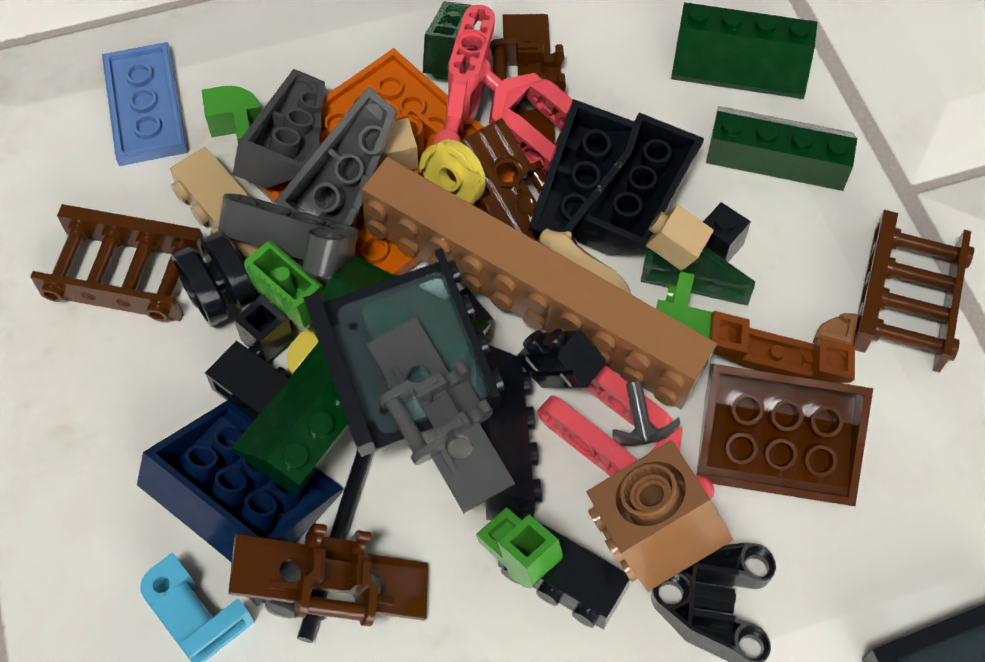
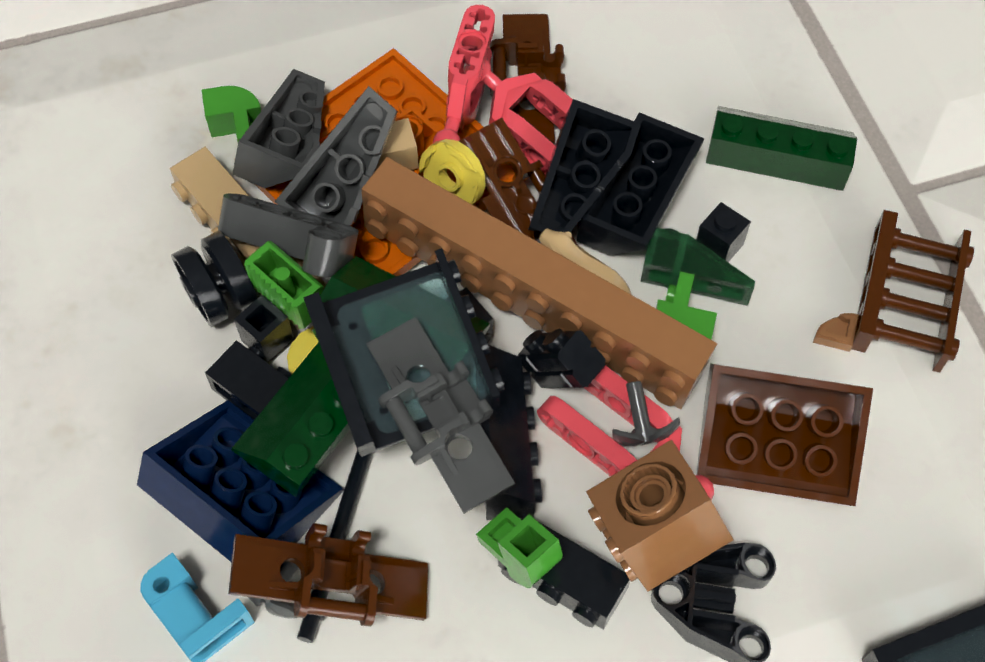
(114, 231): reddish brown fence -> none
(143, 104): medium blue tile -> none
(441, 38): clear green slope -> none
(678, 237): tan brick -> none
(744, 50): dark green slope -> none
(780, 354): dark orange slope -> none

